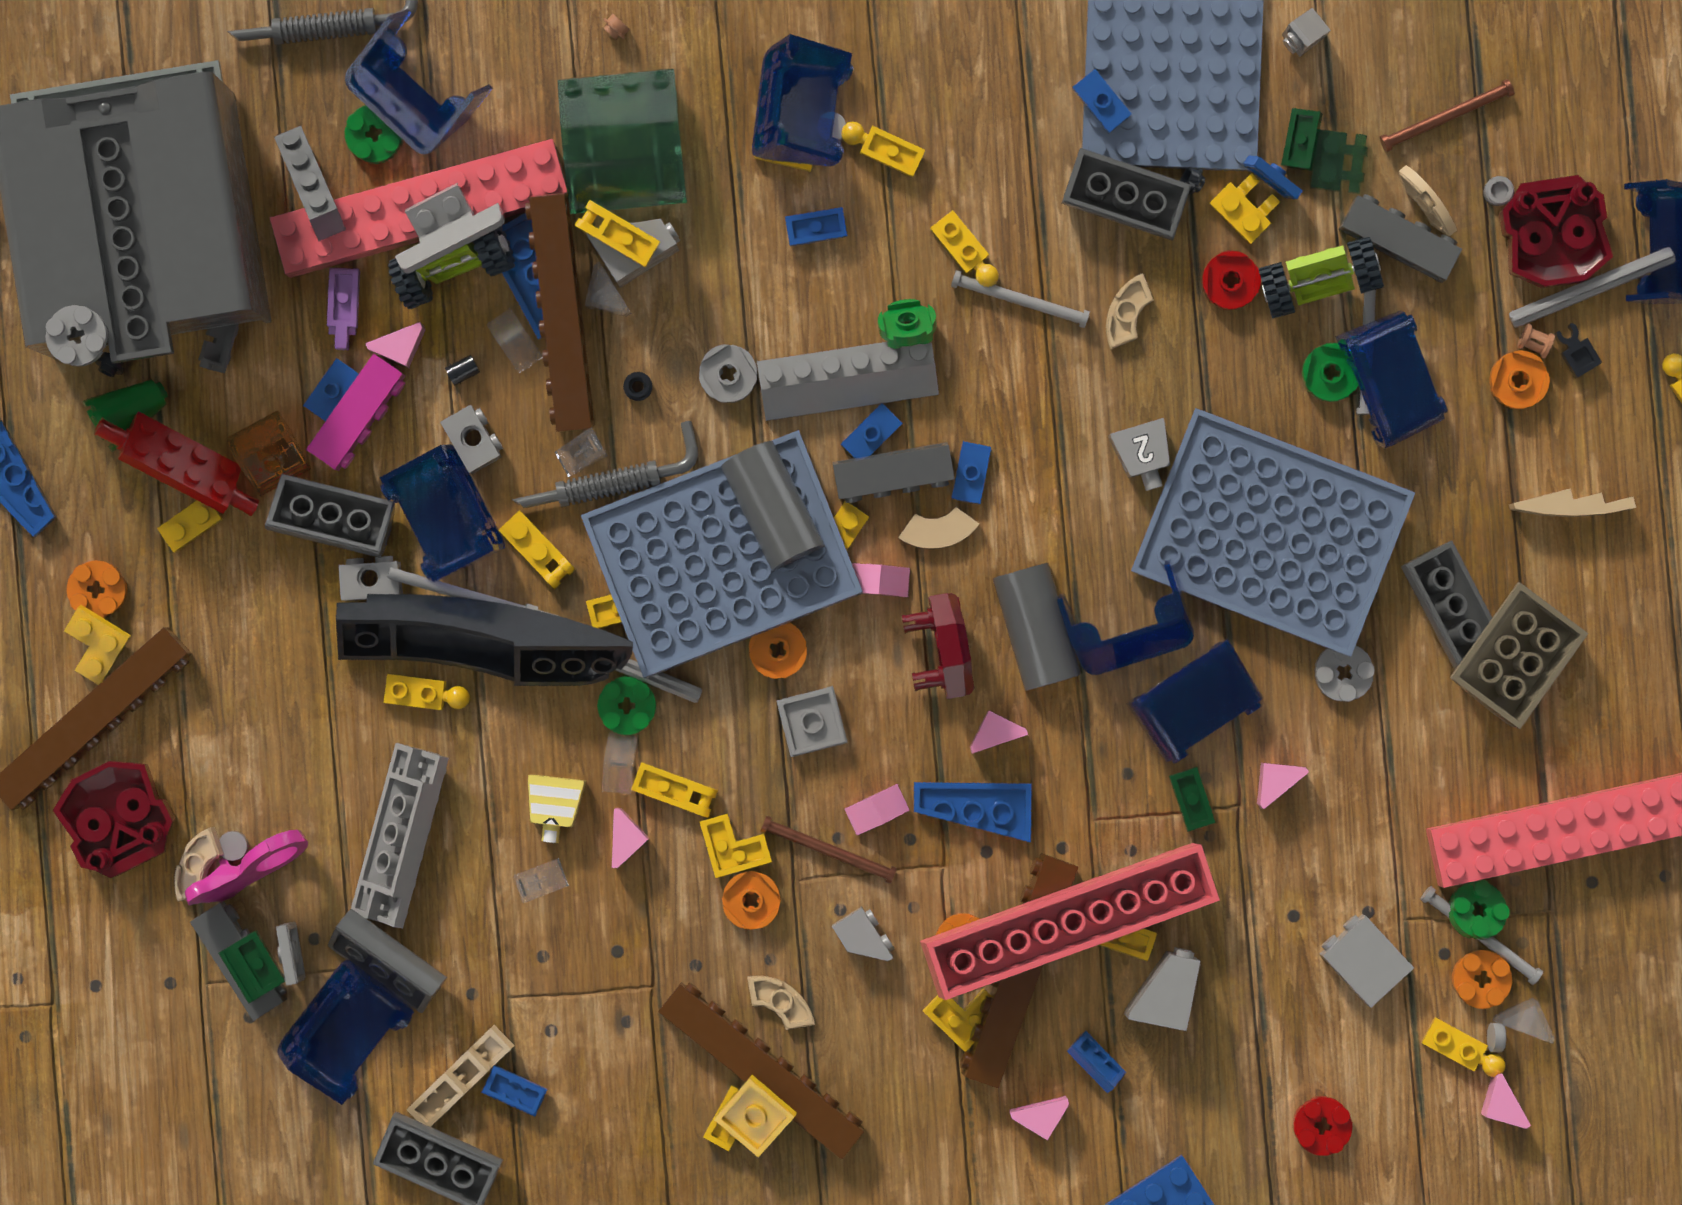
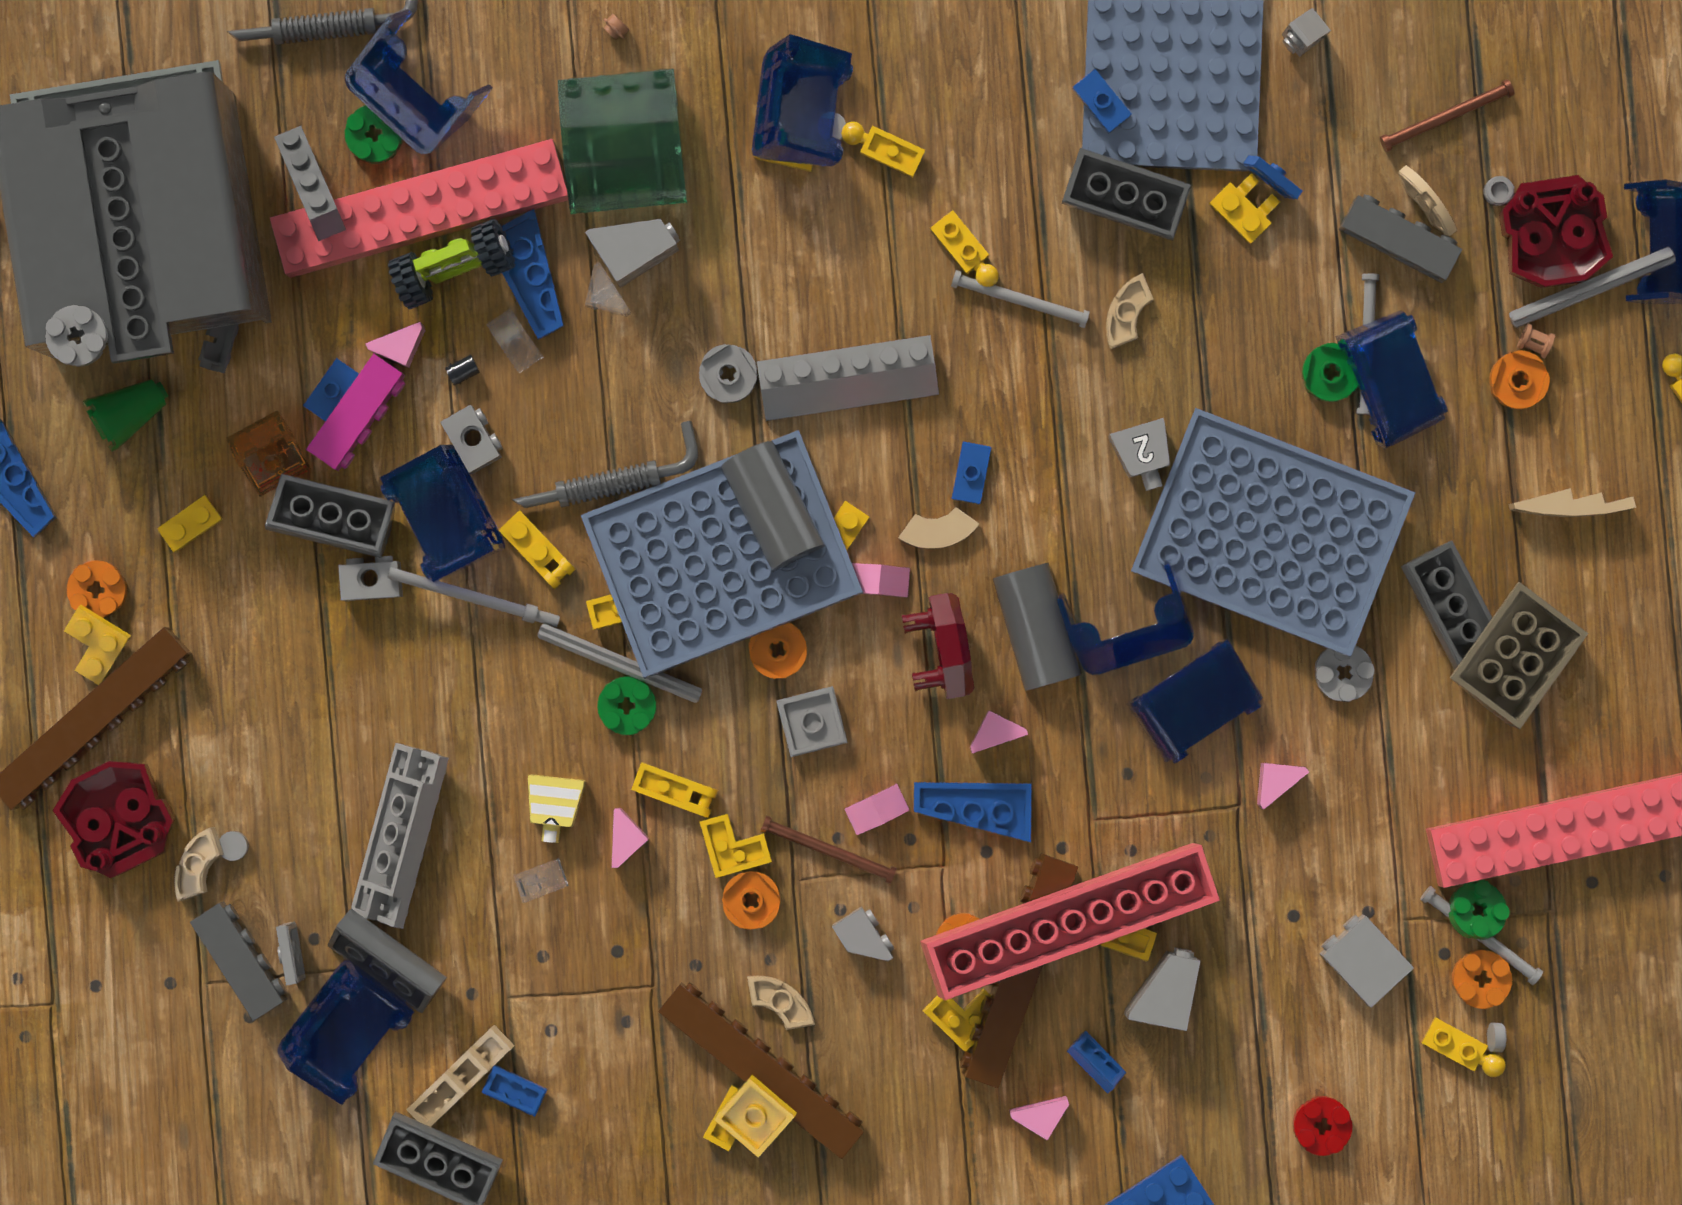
(107, 367): black plate -> none
(178, 462): red plate -> none
(252, 966): dark green plate -> none
(256, 864): dark pink animal -> none
(343, 305): medium lavender hinge -> none
(423, 693): yellow plate -> none
(444, 225): light grey plate -> none
(480, 637): black slope -> none
(561, 311): reddish brown brick -> none
(581, 452): clear slope -> none
(618, 234): yellow plate -> none
(619, 763): clear slope -> none
(631, 379): black plate -> none
(816, 226): blue plate -> none
(872, 432): blue plate -> none
(893, 471): dark grey brick -> none
(918, 331): green plate -> none
(1192, 799): dark green plate -> none
(1194, 178): black plate -> none
(1242, 292): red plate -> none
(1302, 139): dark green plate -> none
(1320, 276): plate -> none
(1329, 160): clear green plate -> none
(1502, 1105): bright pink slope -> none
(1527, 1018): clear slope -> none
(1579, 355): black plate -> none

